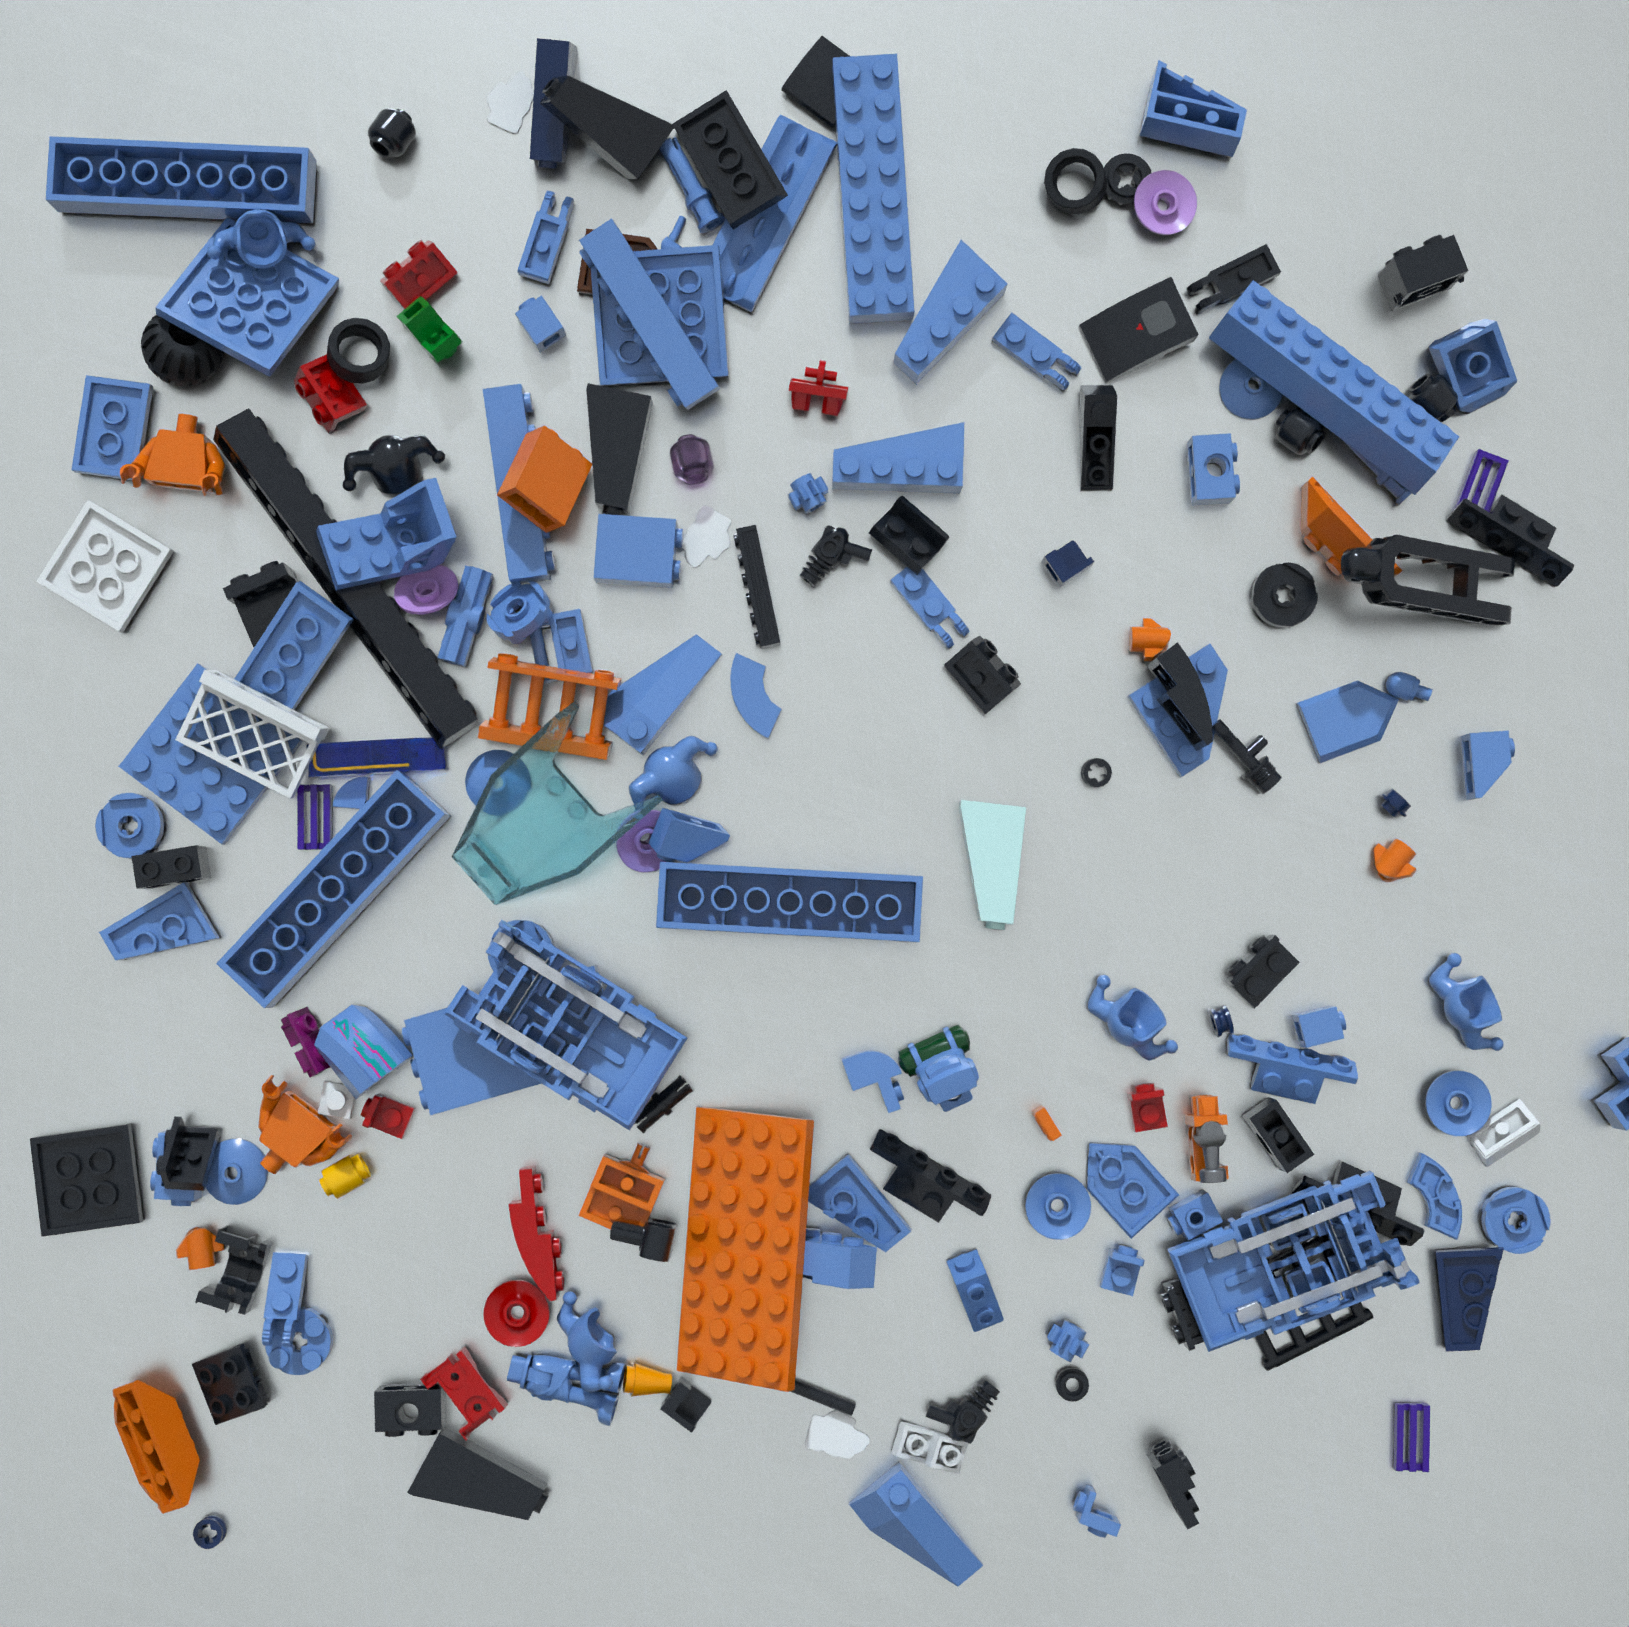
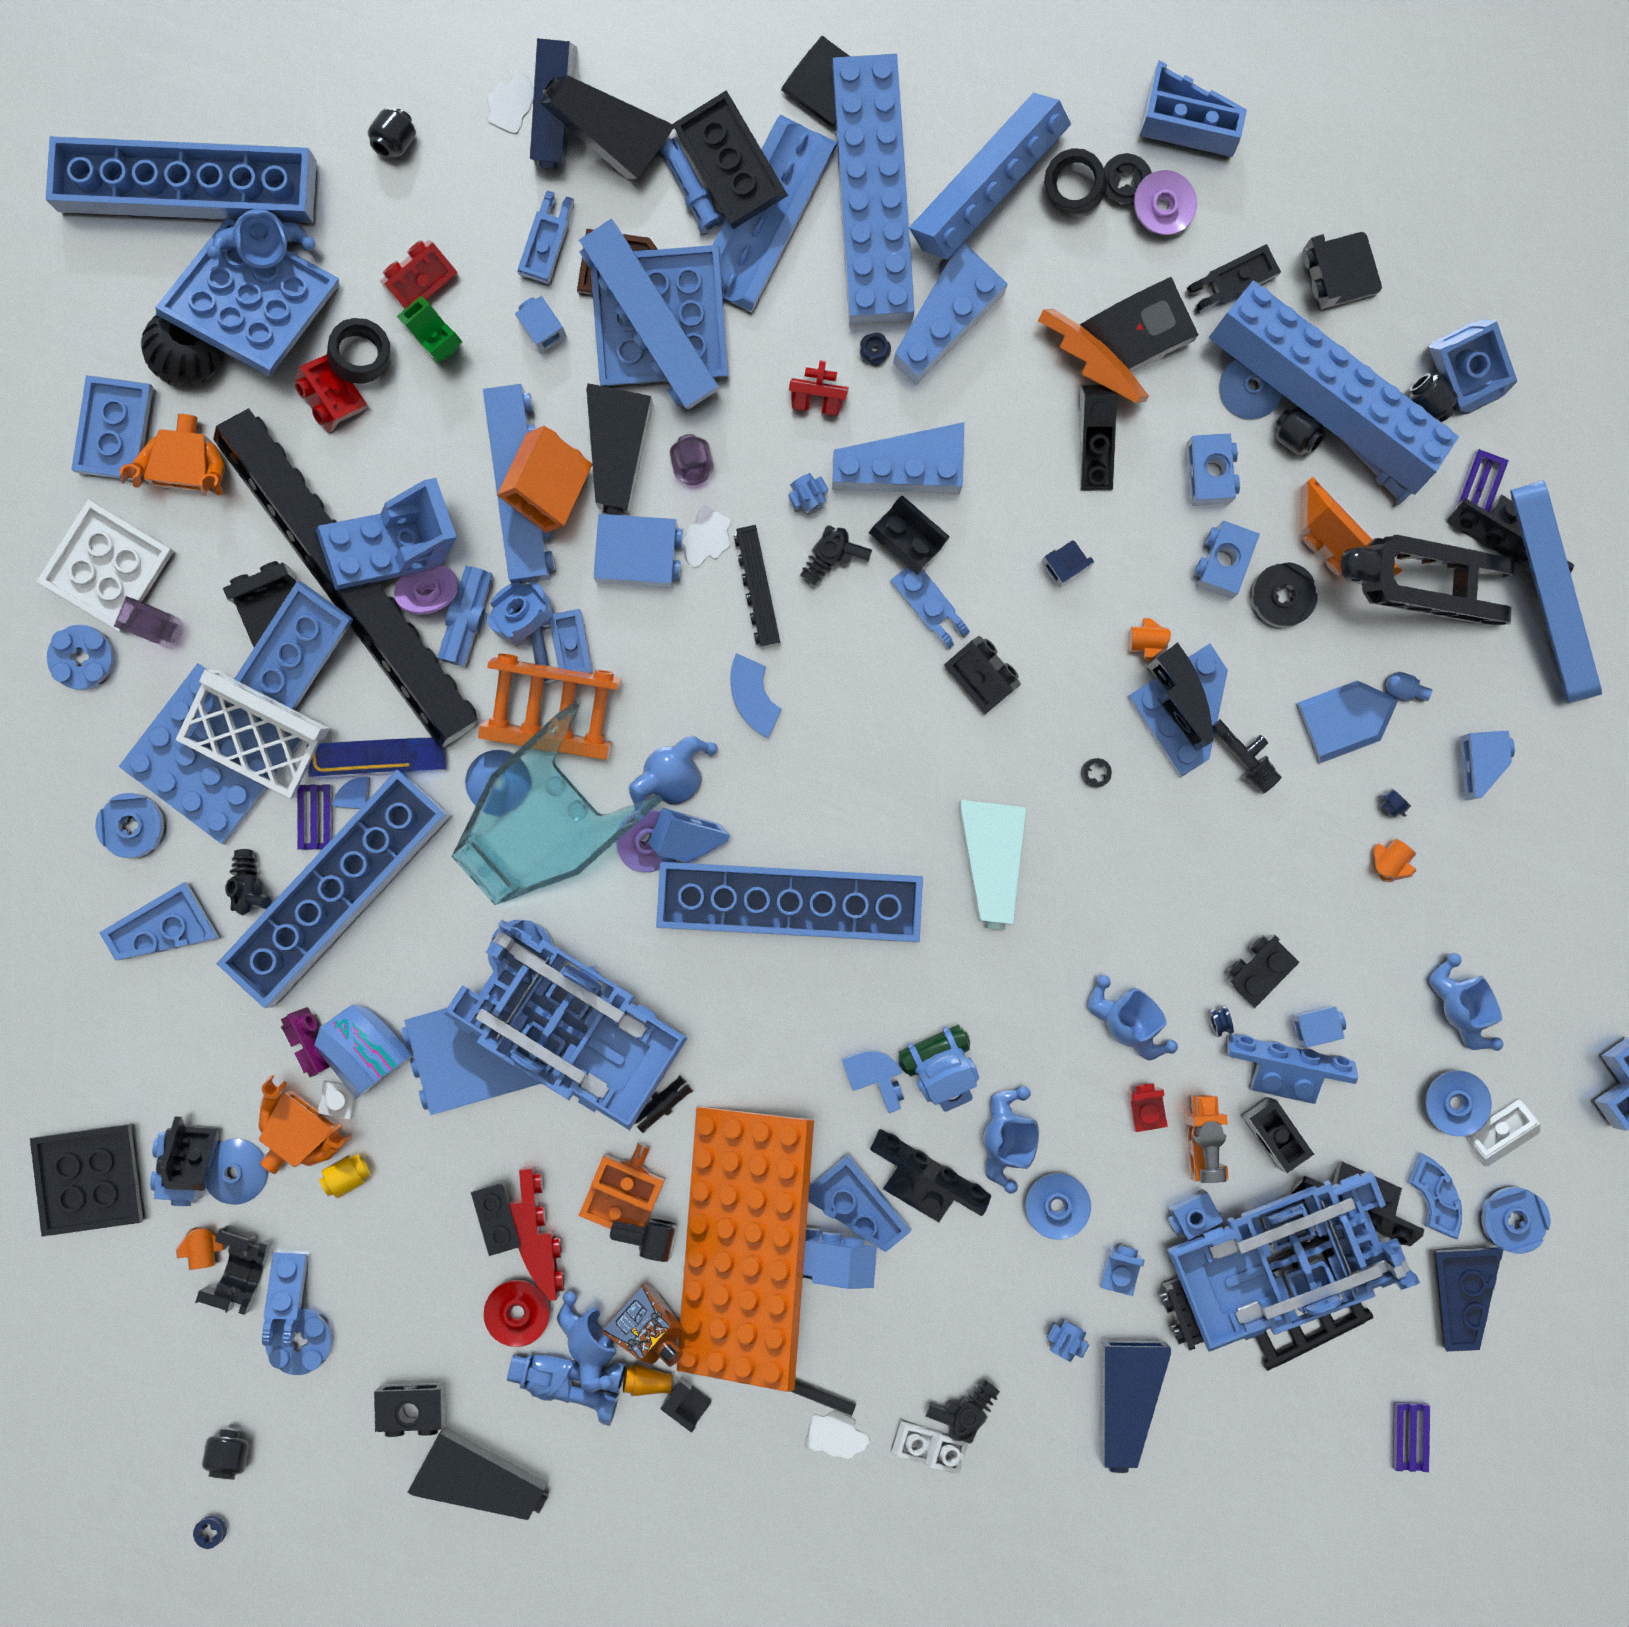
(67, 643): none -> medium blue plate
(148, 622): none -> clear purple slope
(156, 1443): orange wedge -> none
(171, 867): black brick -> none
(225, 1455): none -> black head
(230, 1384): black hinge -> none
(244, 886): none -> black piece
(387, 1115): red bracket -> none
(390, 462): black piece -> none
(466, 1390): red piece -> none
(495, 1218): none -> black bracket
(646, 1328): none -> torso
(653, 697): medium blue wedge -> none
(670, 242): medium blue hand -> none
(878, 340): none -> dark blue plate
(910, 1521): medium blue wedge -> none
(975, 1290): medium blue bracket -> none
(990, 175): none -> medium blue brick
(1009, 1138): none -> medium blue piece
(1034, 350): medium blue hinge -> none
(1046, 1123): orange tile -> none
(1072, 1394): black plate -> none
(1098, 1522): medium blue bracket -> none
(1101, 363): none -> orange slope
(1127, 1185): medium blue tile -> none
(1129, 1393): none -> dark blue slope
(1175, 1476): black plate -> none
(1240, 545): none -> medium blue brick
(1341, 269): none -> black bracket
(1422, 271): black brick -> none
(1556, 591): none -> medium blue beam

